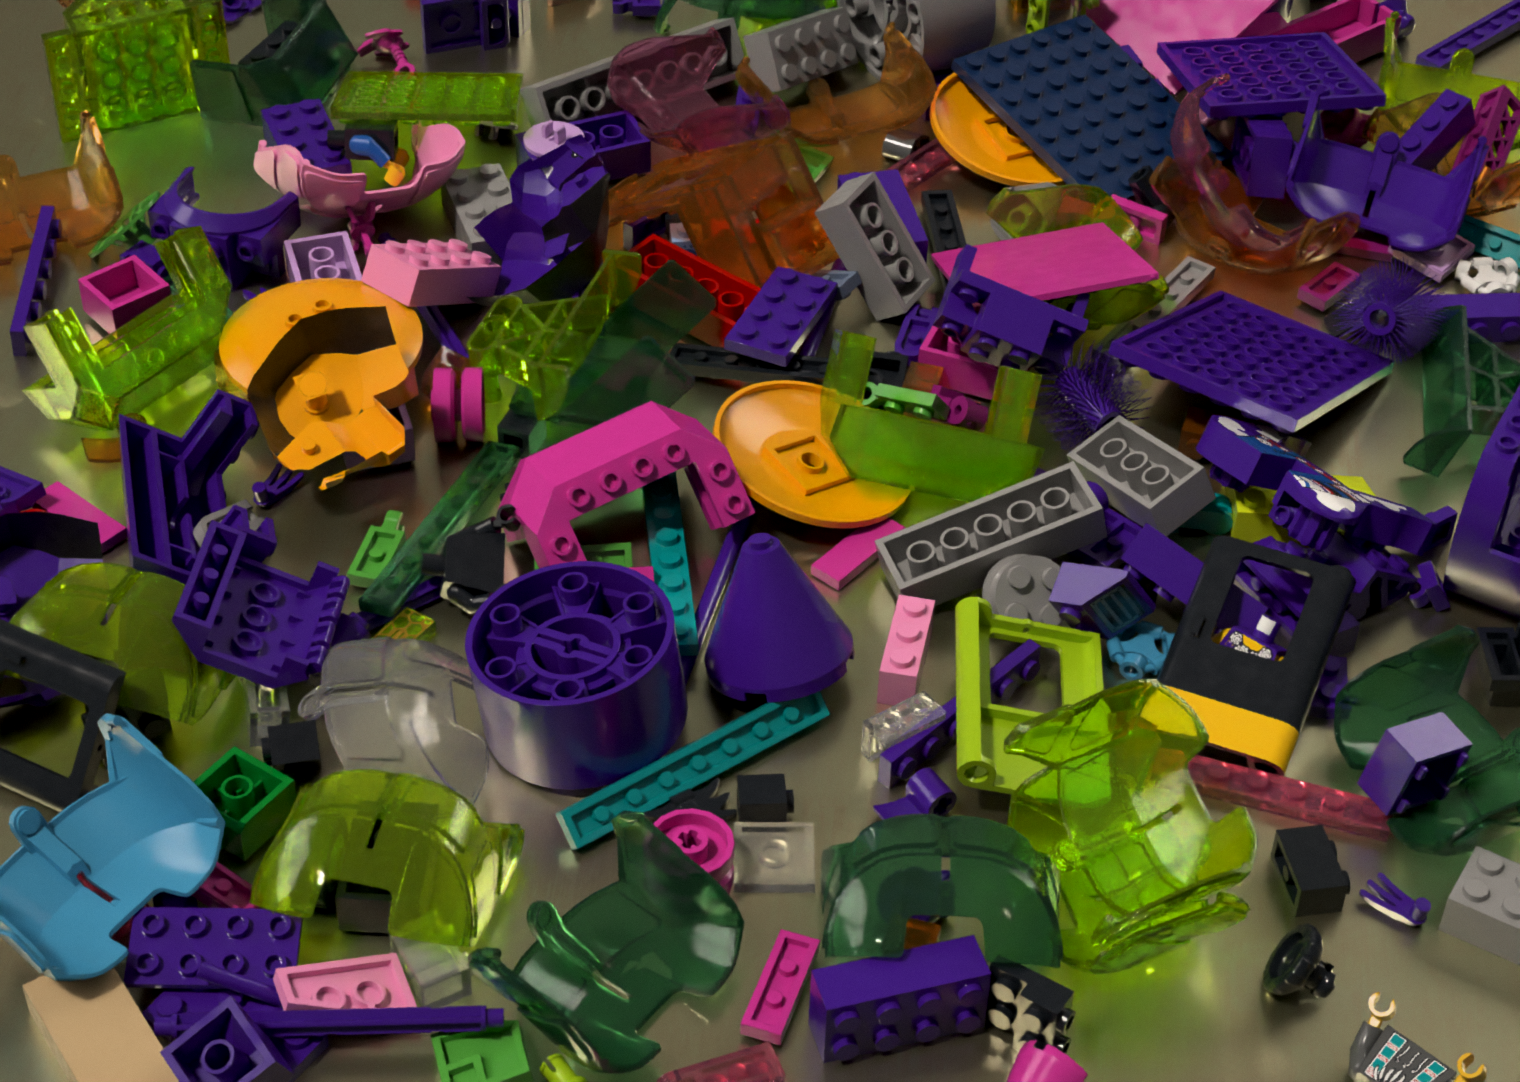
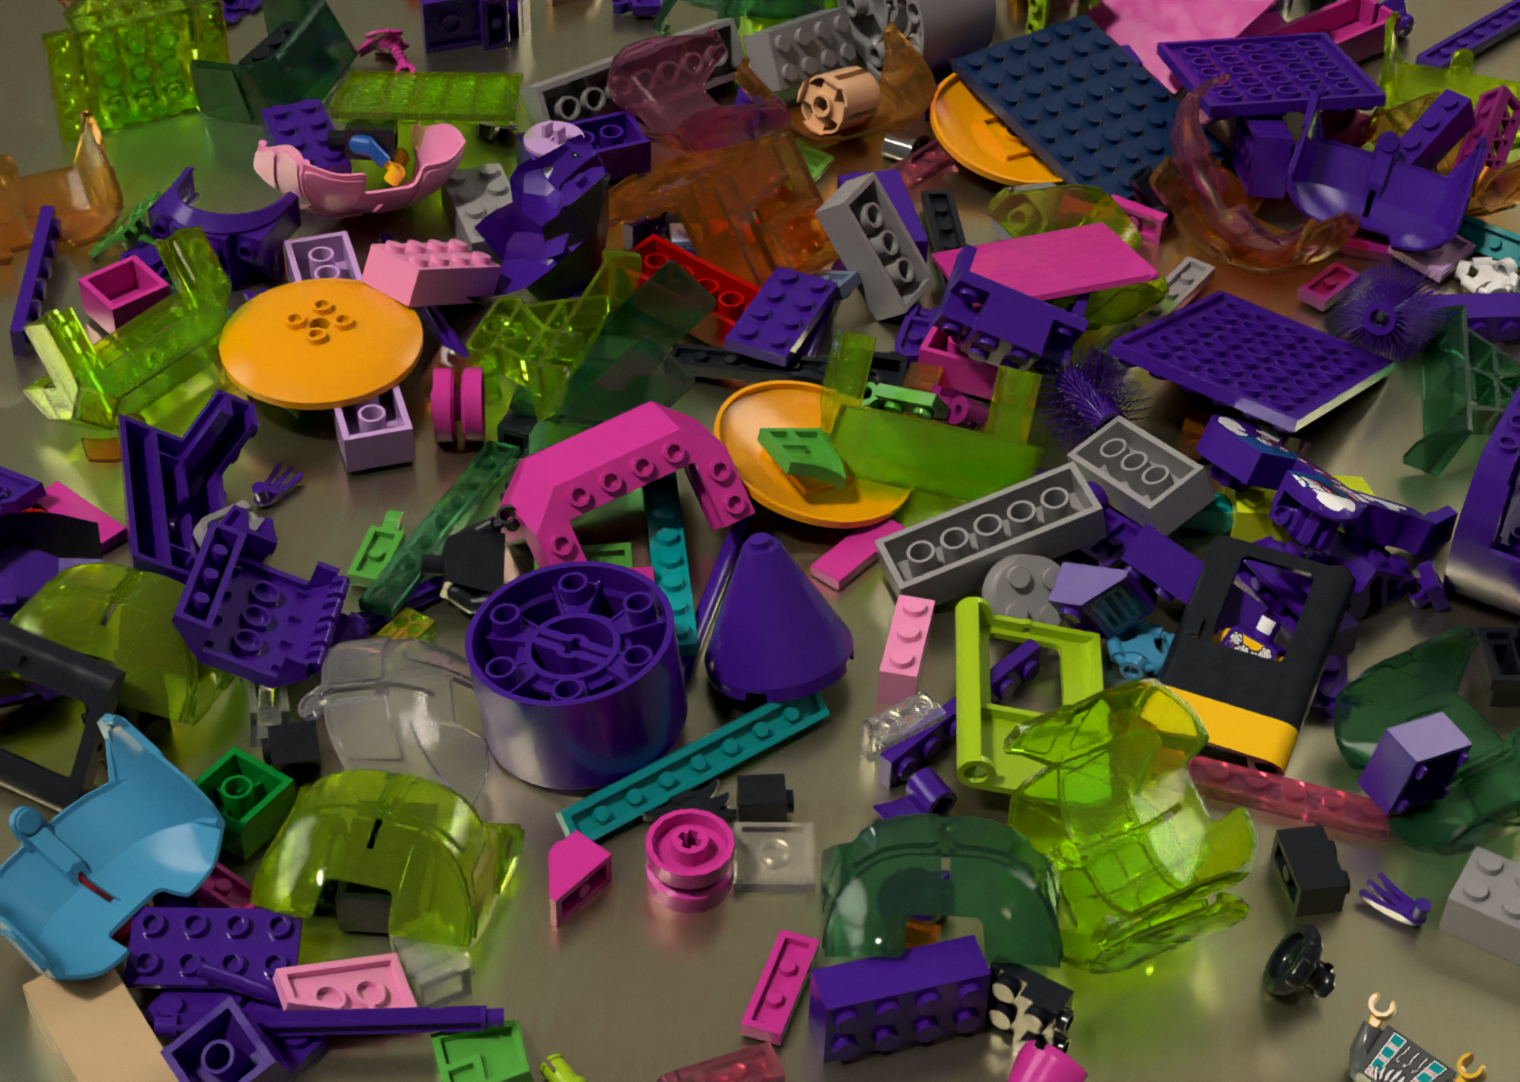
(332, 391): light orange piece -> none
(362, 228): dark pink piece -> none
(575, 874): none -> dark pink slope
(644, 935): clear green piece -> none
(803, 454): none -> bright green plate
(839, 100): none -> light nougat cylinder

